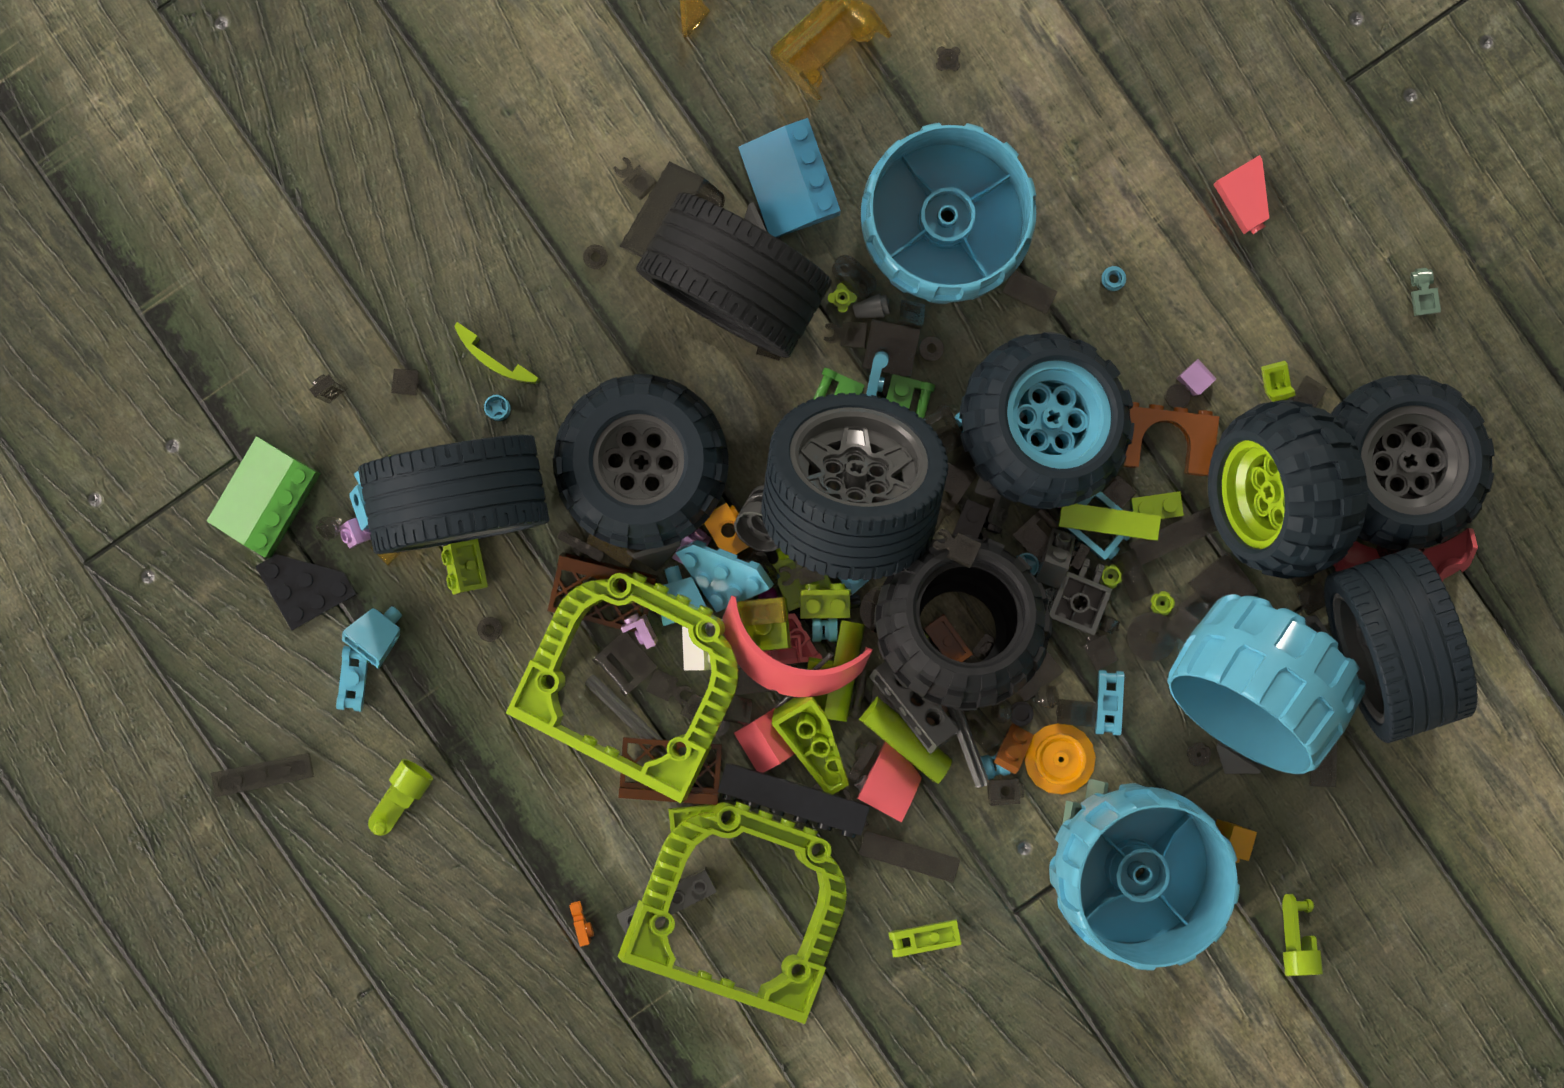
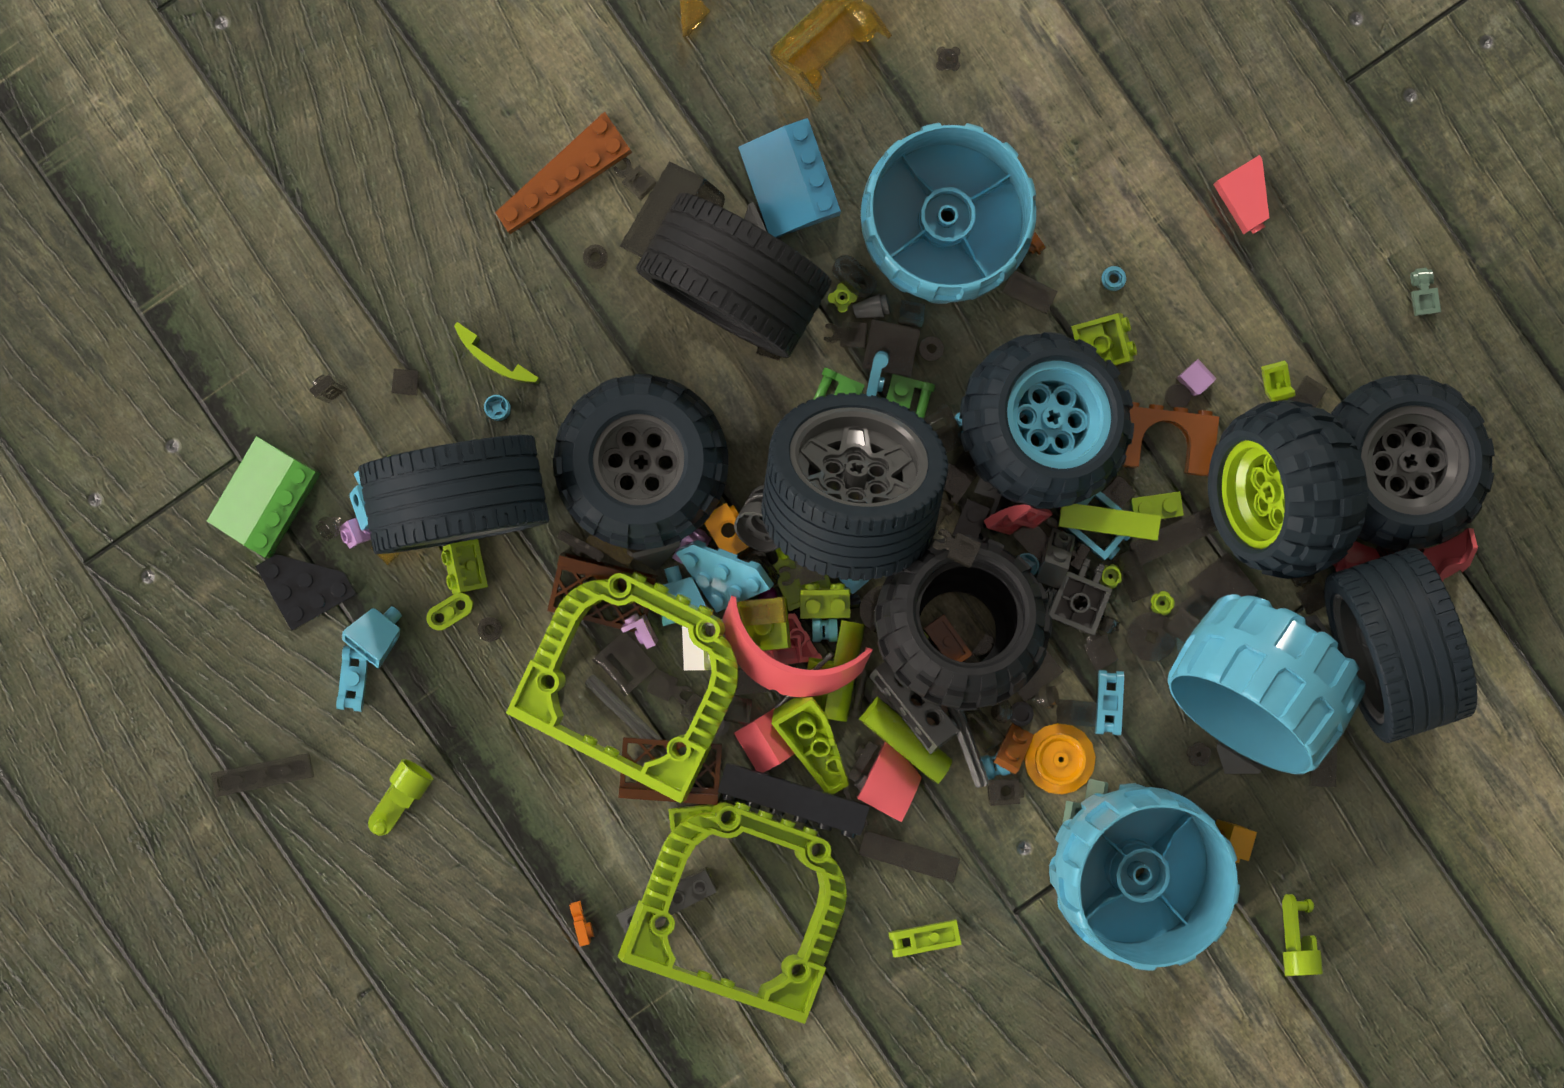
(450, 611): none -> lime plate
(577, 164): none -> dark orange wing
(1014, 517): none -> coral slope
(1036, 245): none -> dark orange plate
(1109, 337): none -> lime plate

